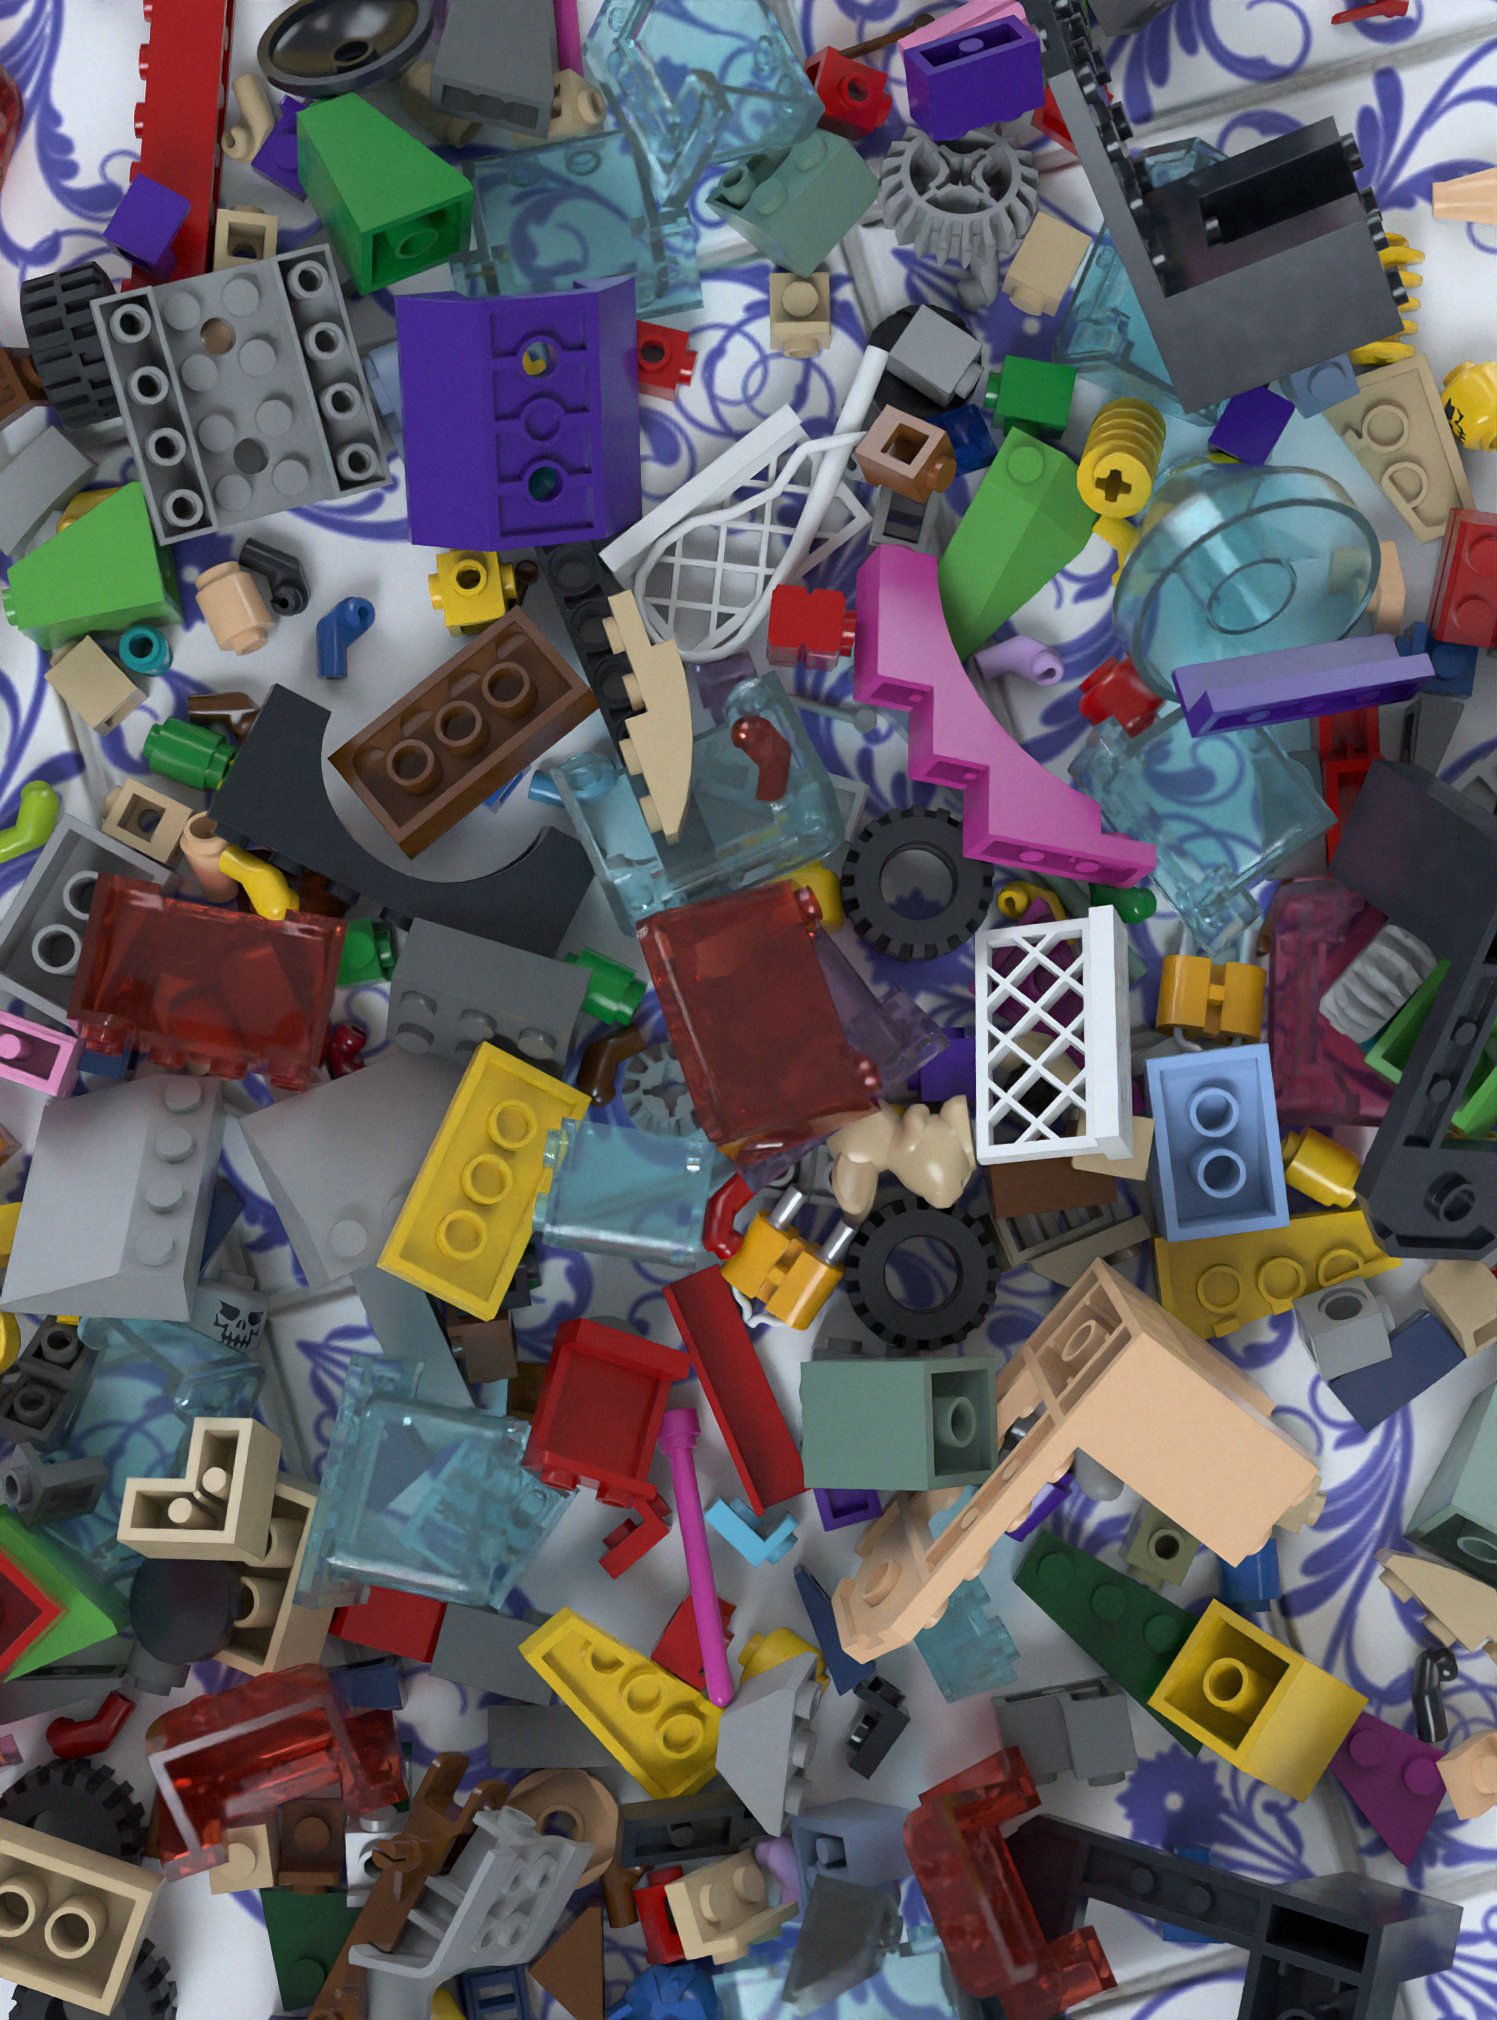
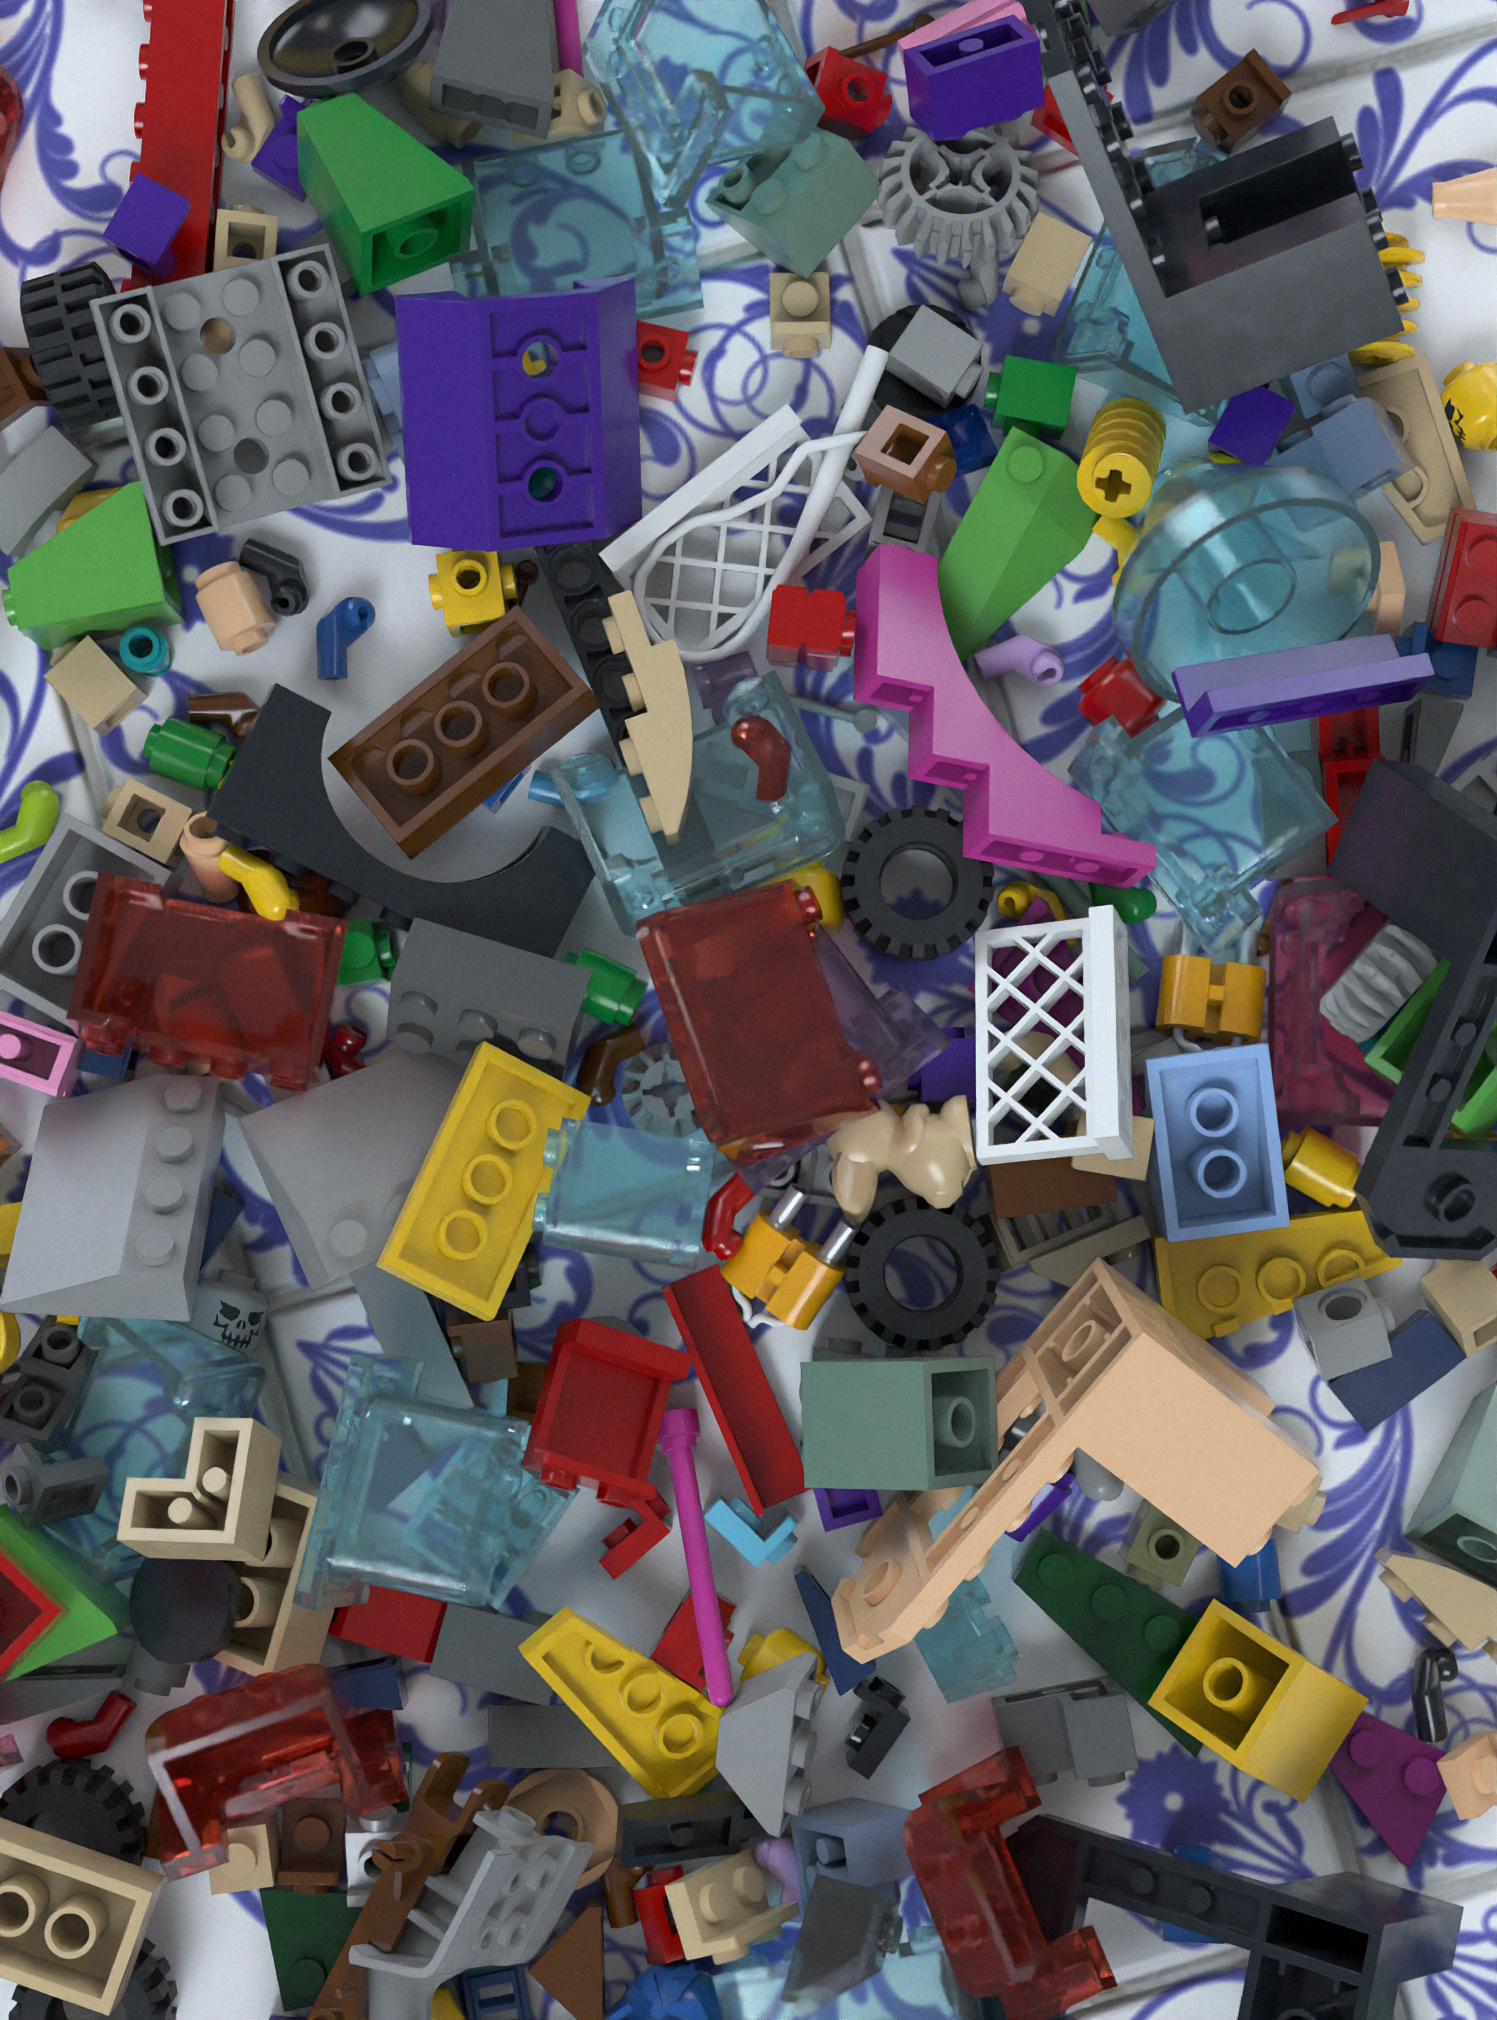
(1258, 90): none -> reddish brown brick
(1351, 445): none -> sand blue brick

